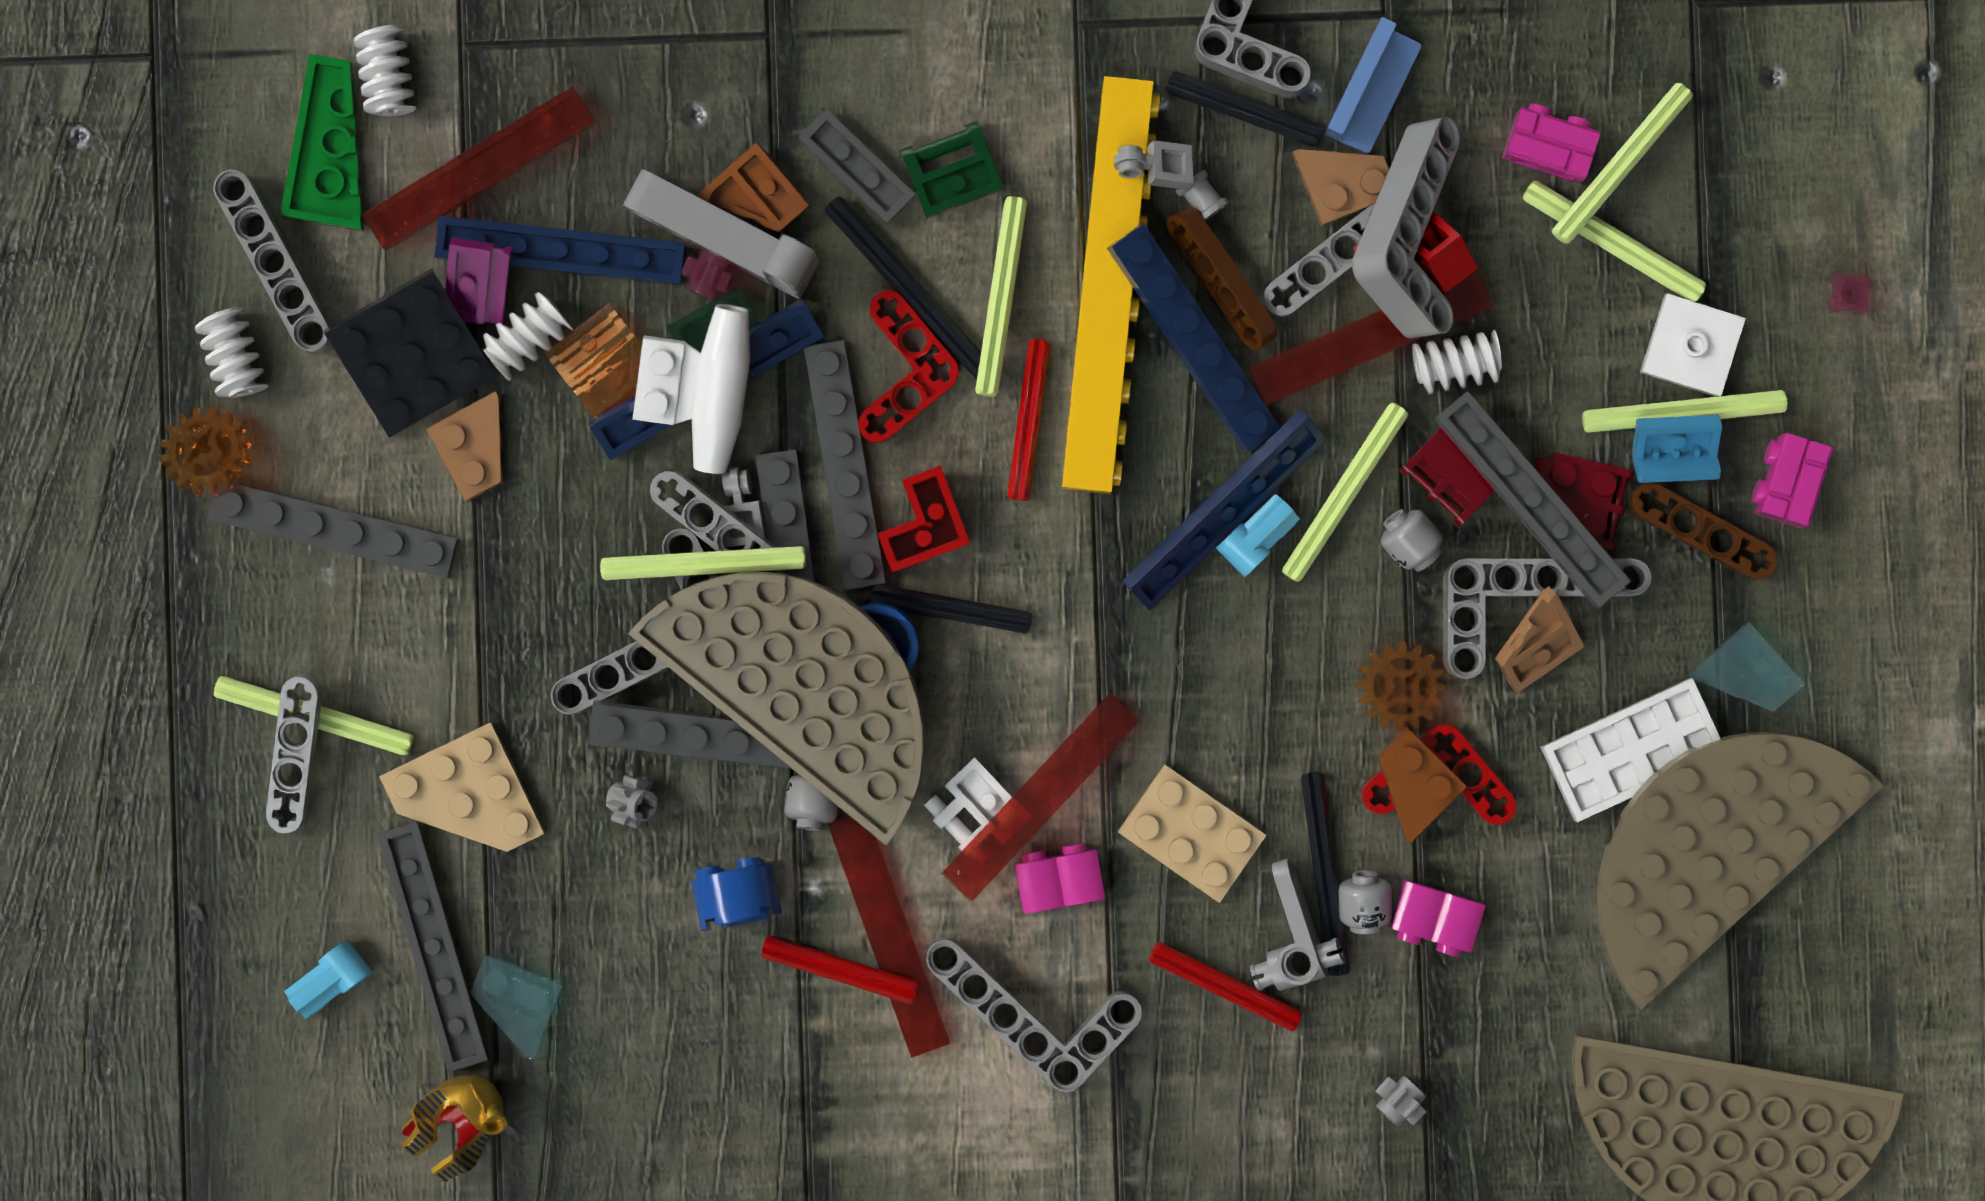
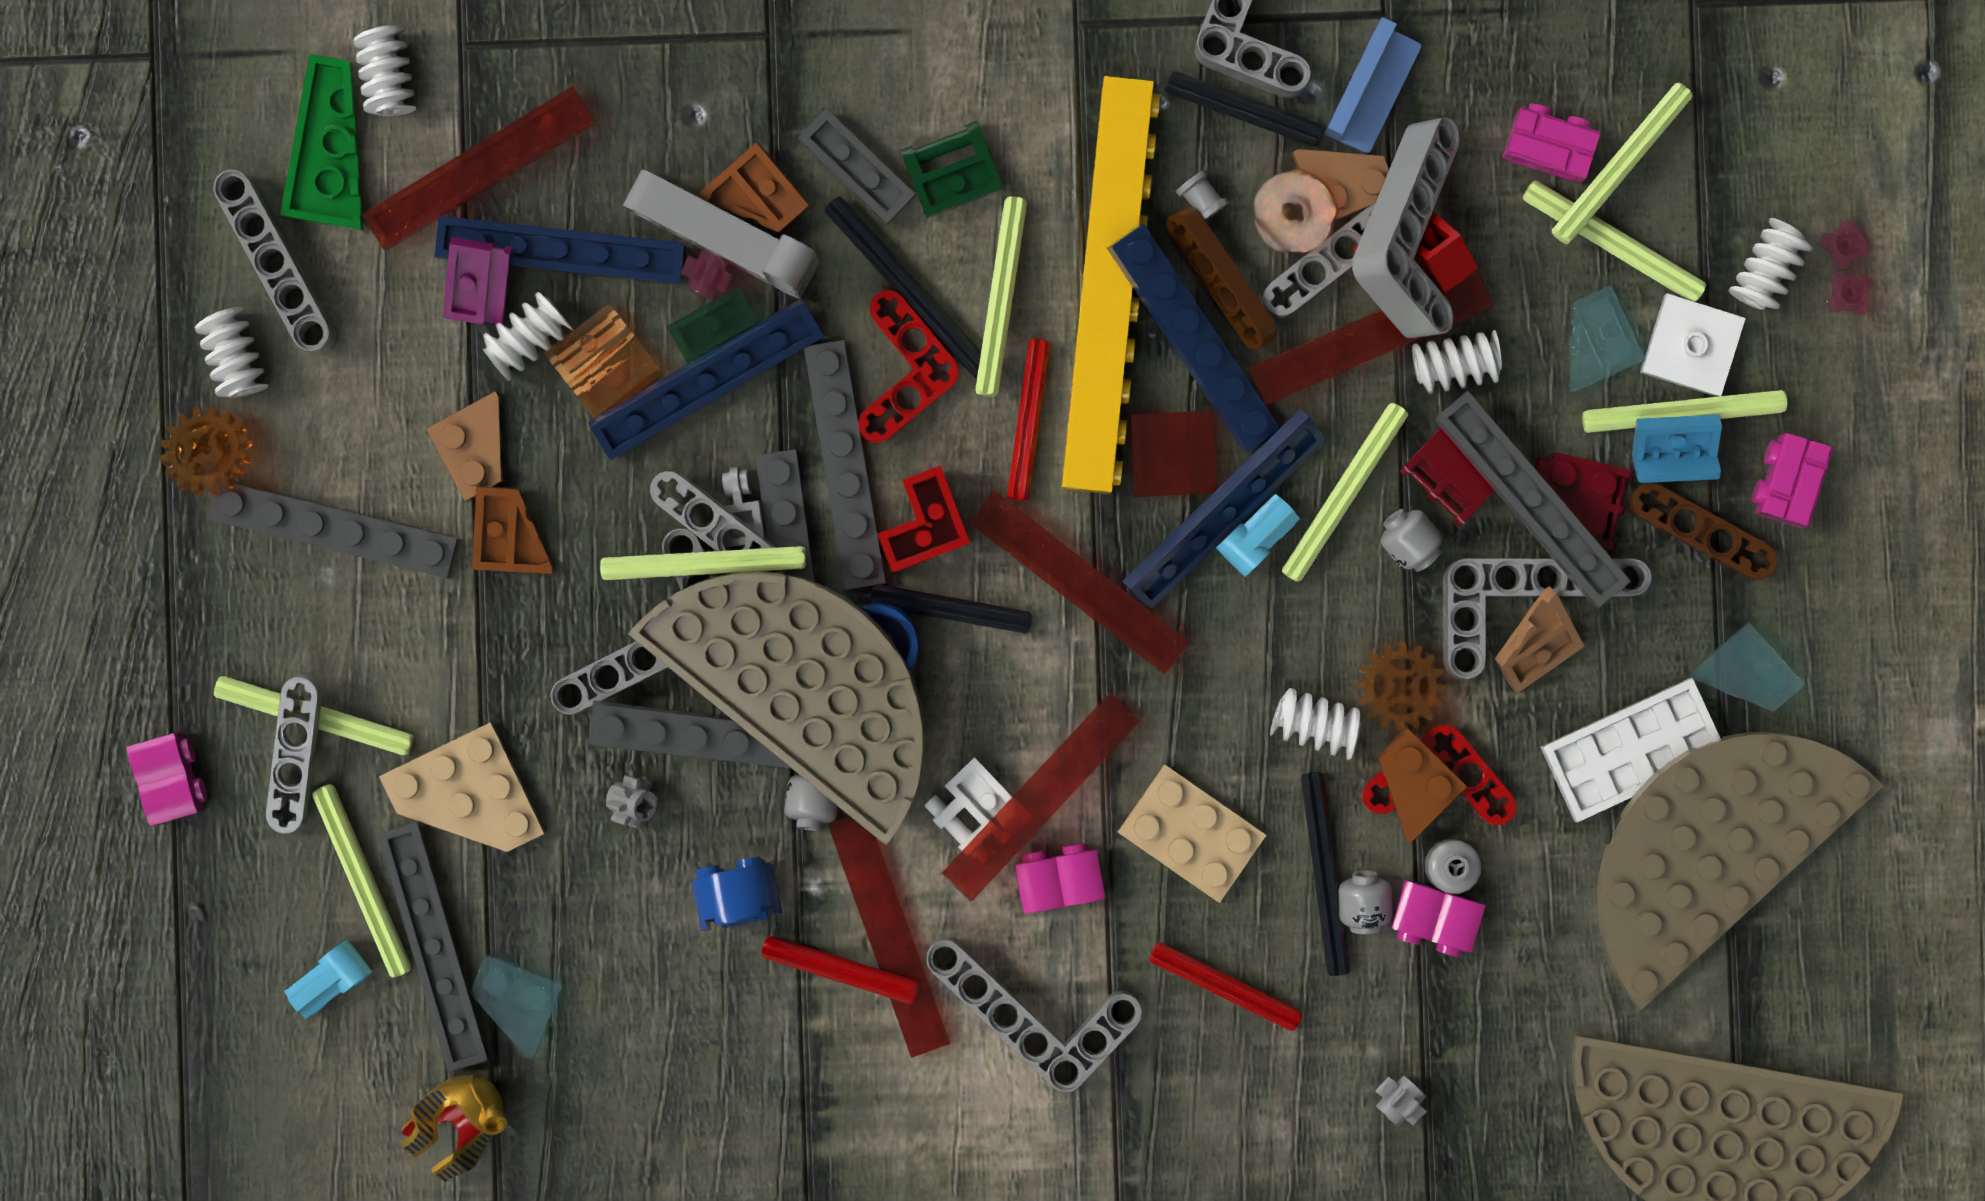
(166, 778): none -> dark pink brick
(362, 880): none -> yellowish green axle
(410, 353): black plate -> none
(506, 534): none -> dark orange wing
(700, 386): white plate -> none
(1079, 582): none -> clear red plate
(1166, 163): light grey plate -> none
(1173, 453): none -> clear red plate
(1271, 211): none -> clear orange plate
(1278, 967): light grey piece -> none
(1317, 722): none -> white piece
(1439, 860): none -> light grey head
(1600, 339): none -> clear light blue wing
(1770, 265): none -> white piece
(1856, 244): none -> clear pink plate

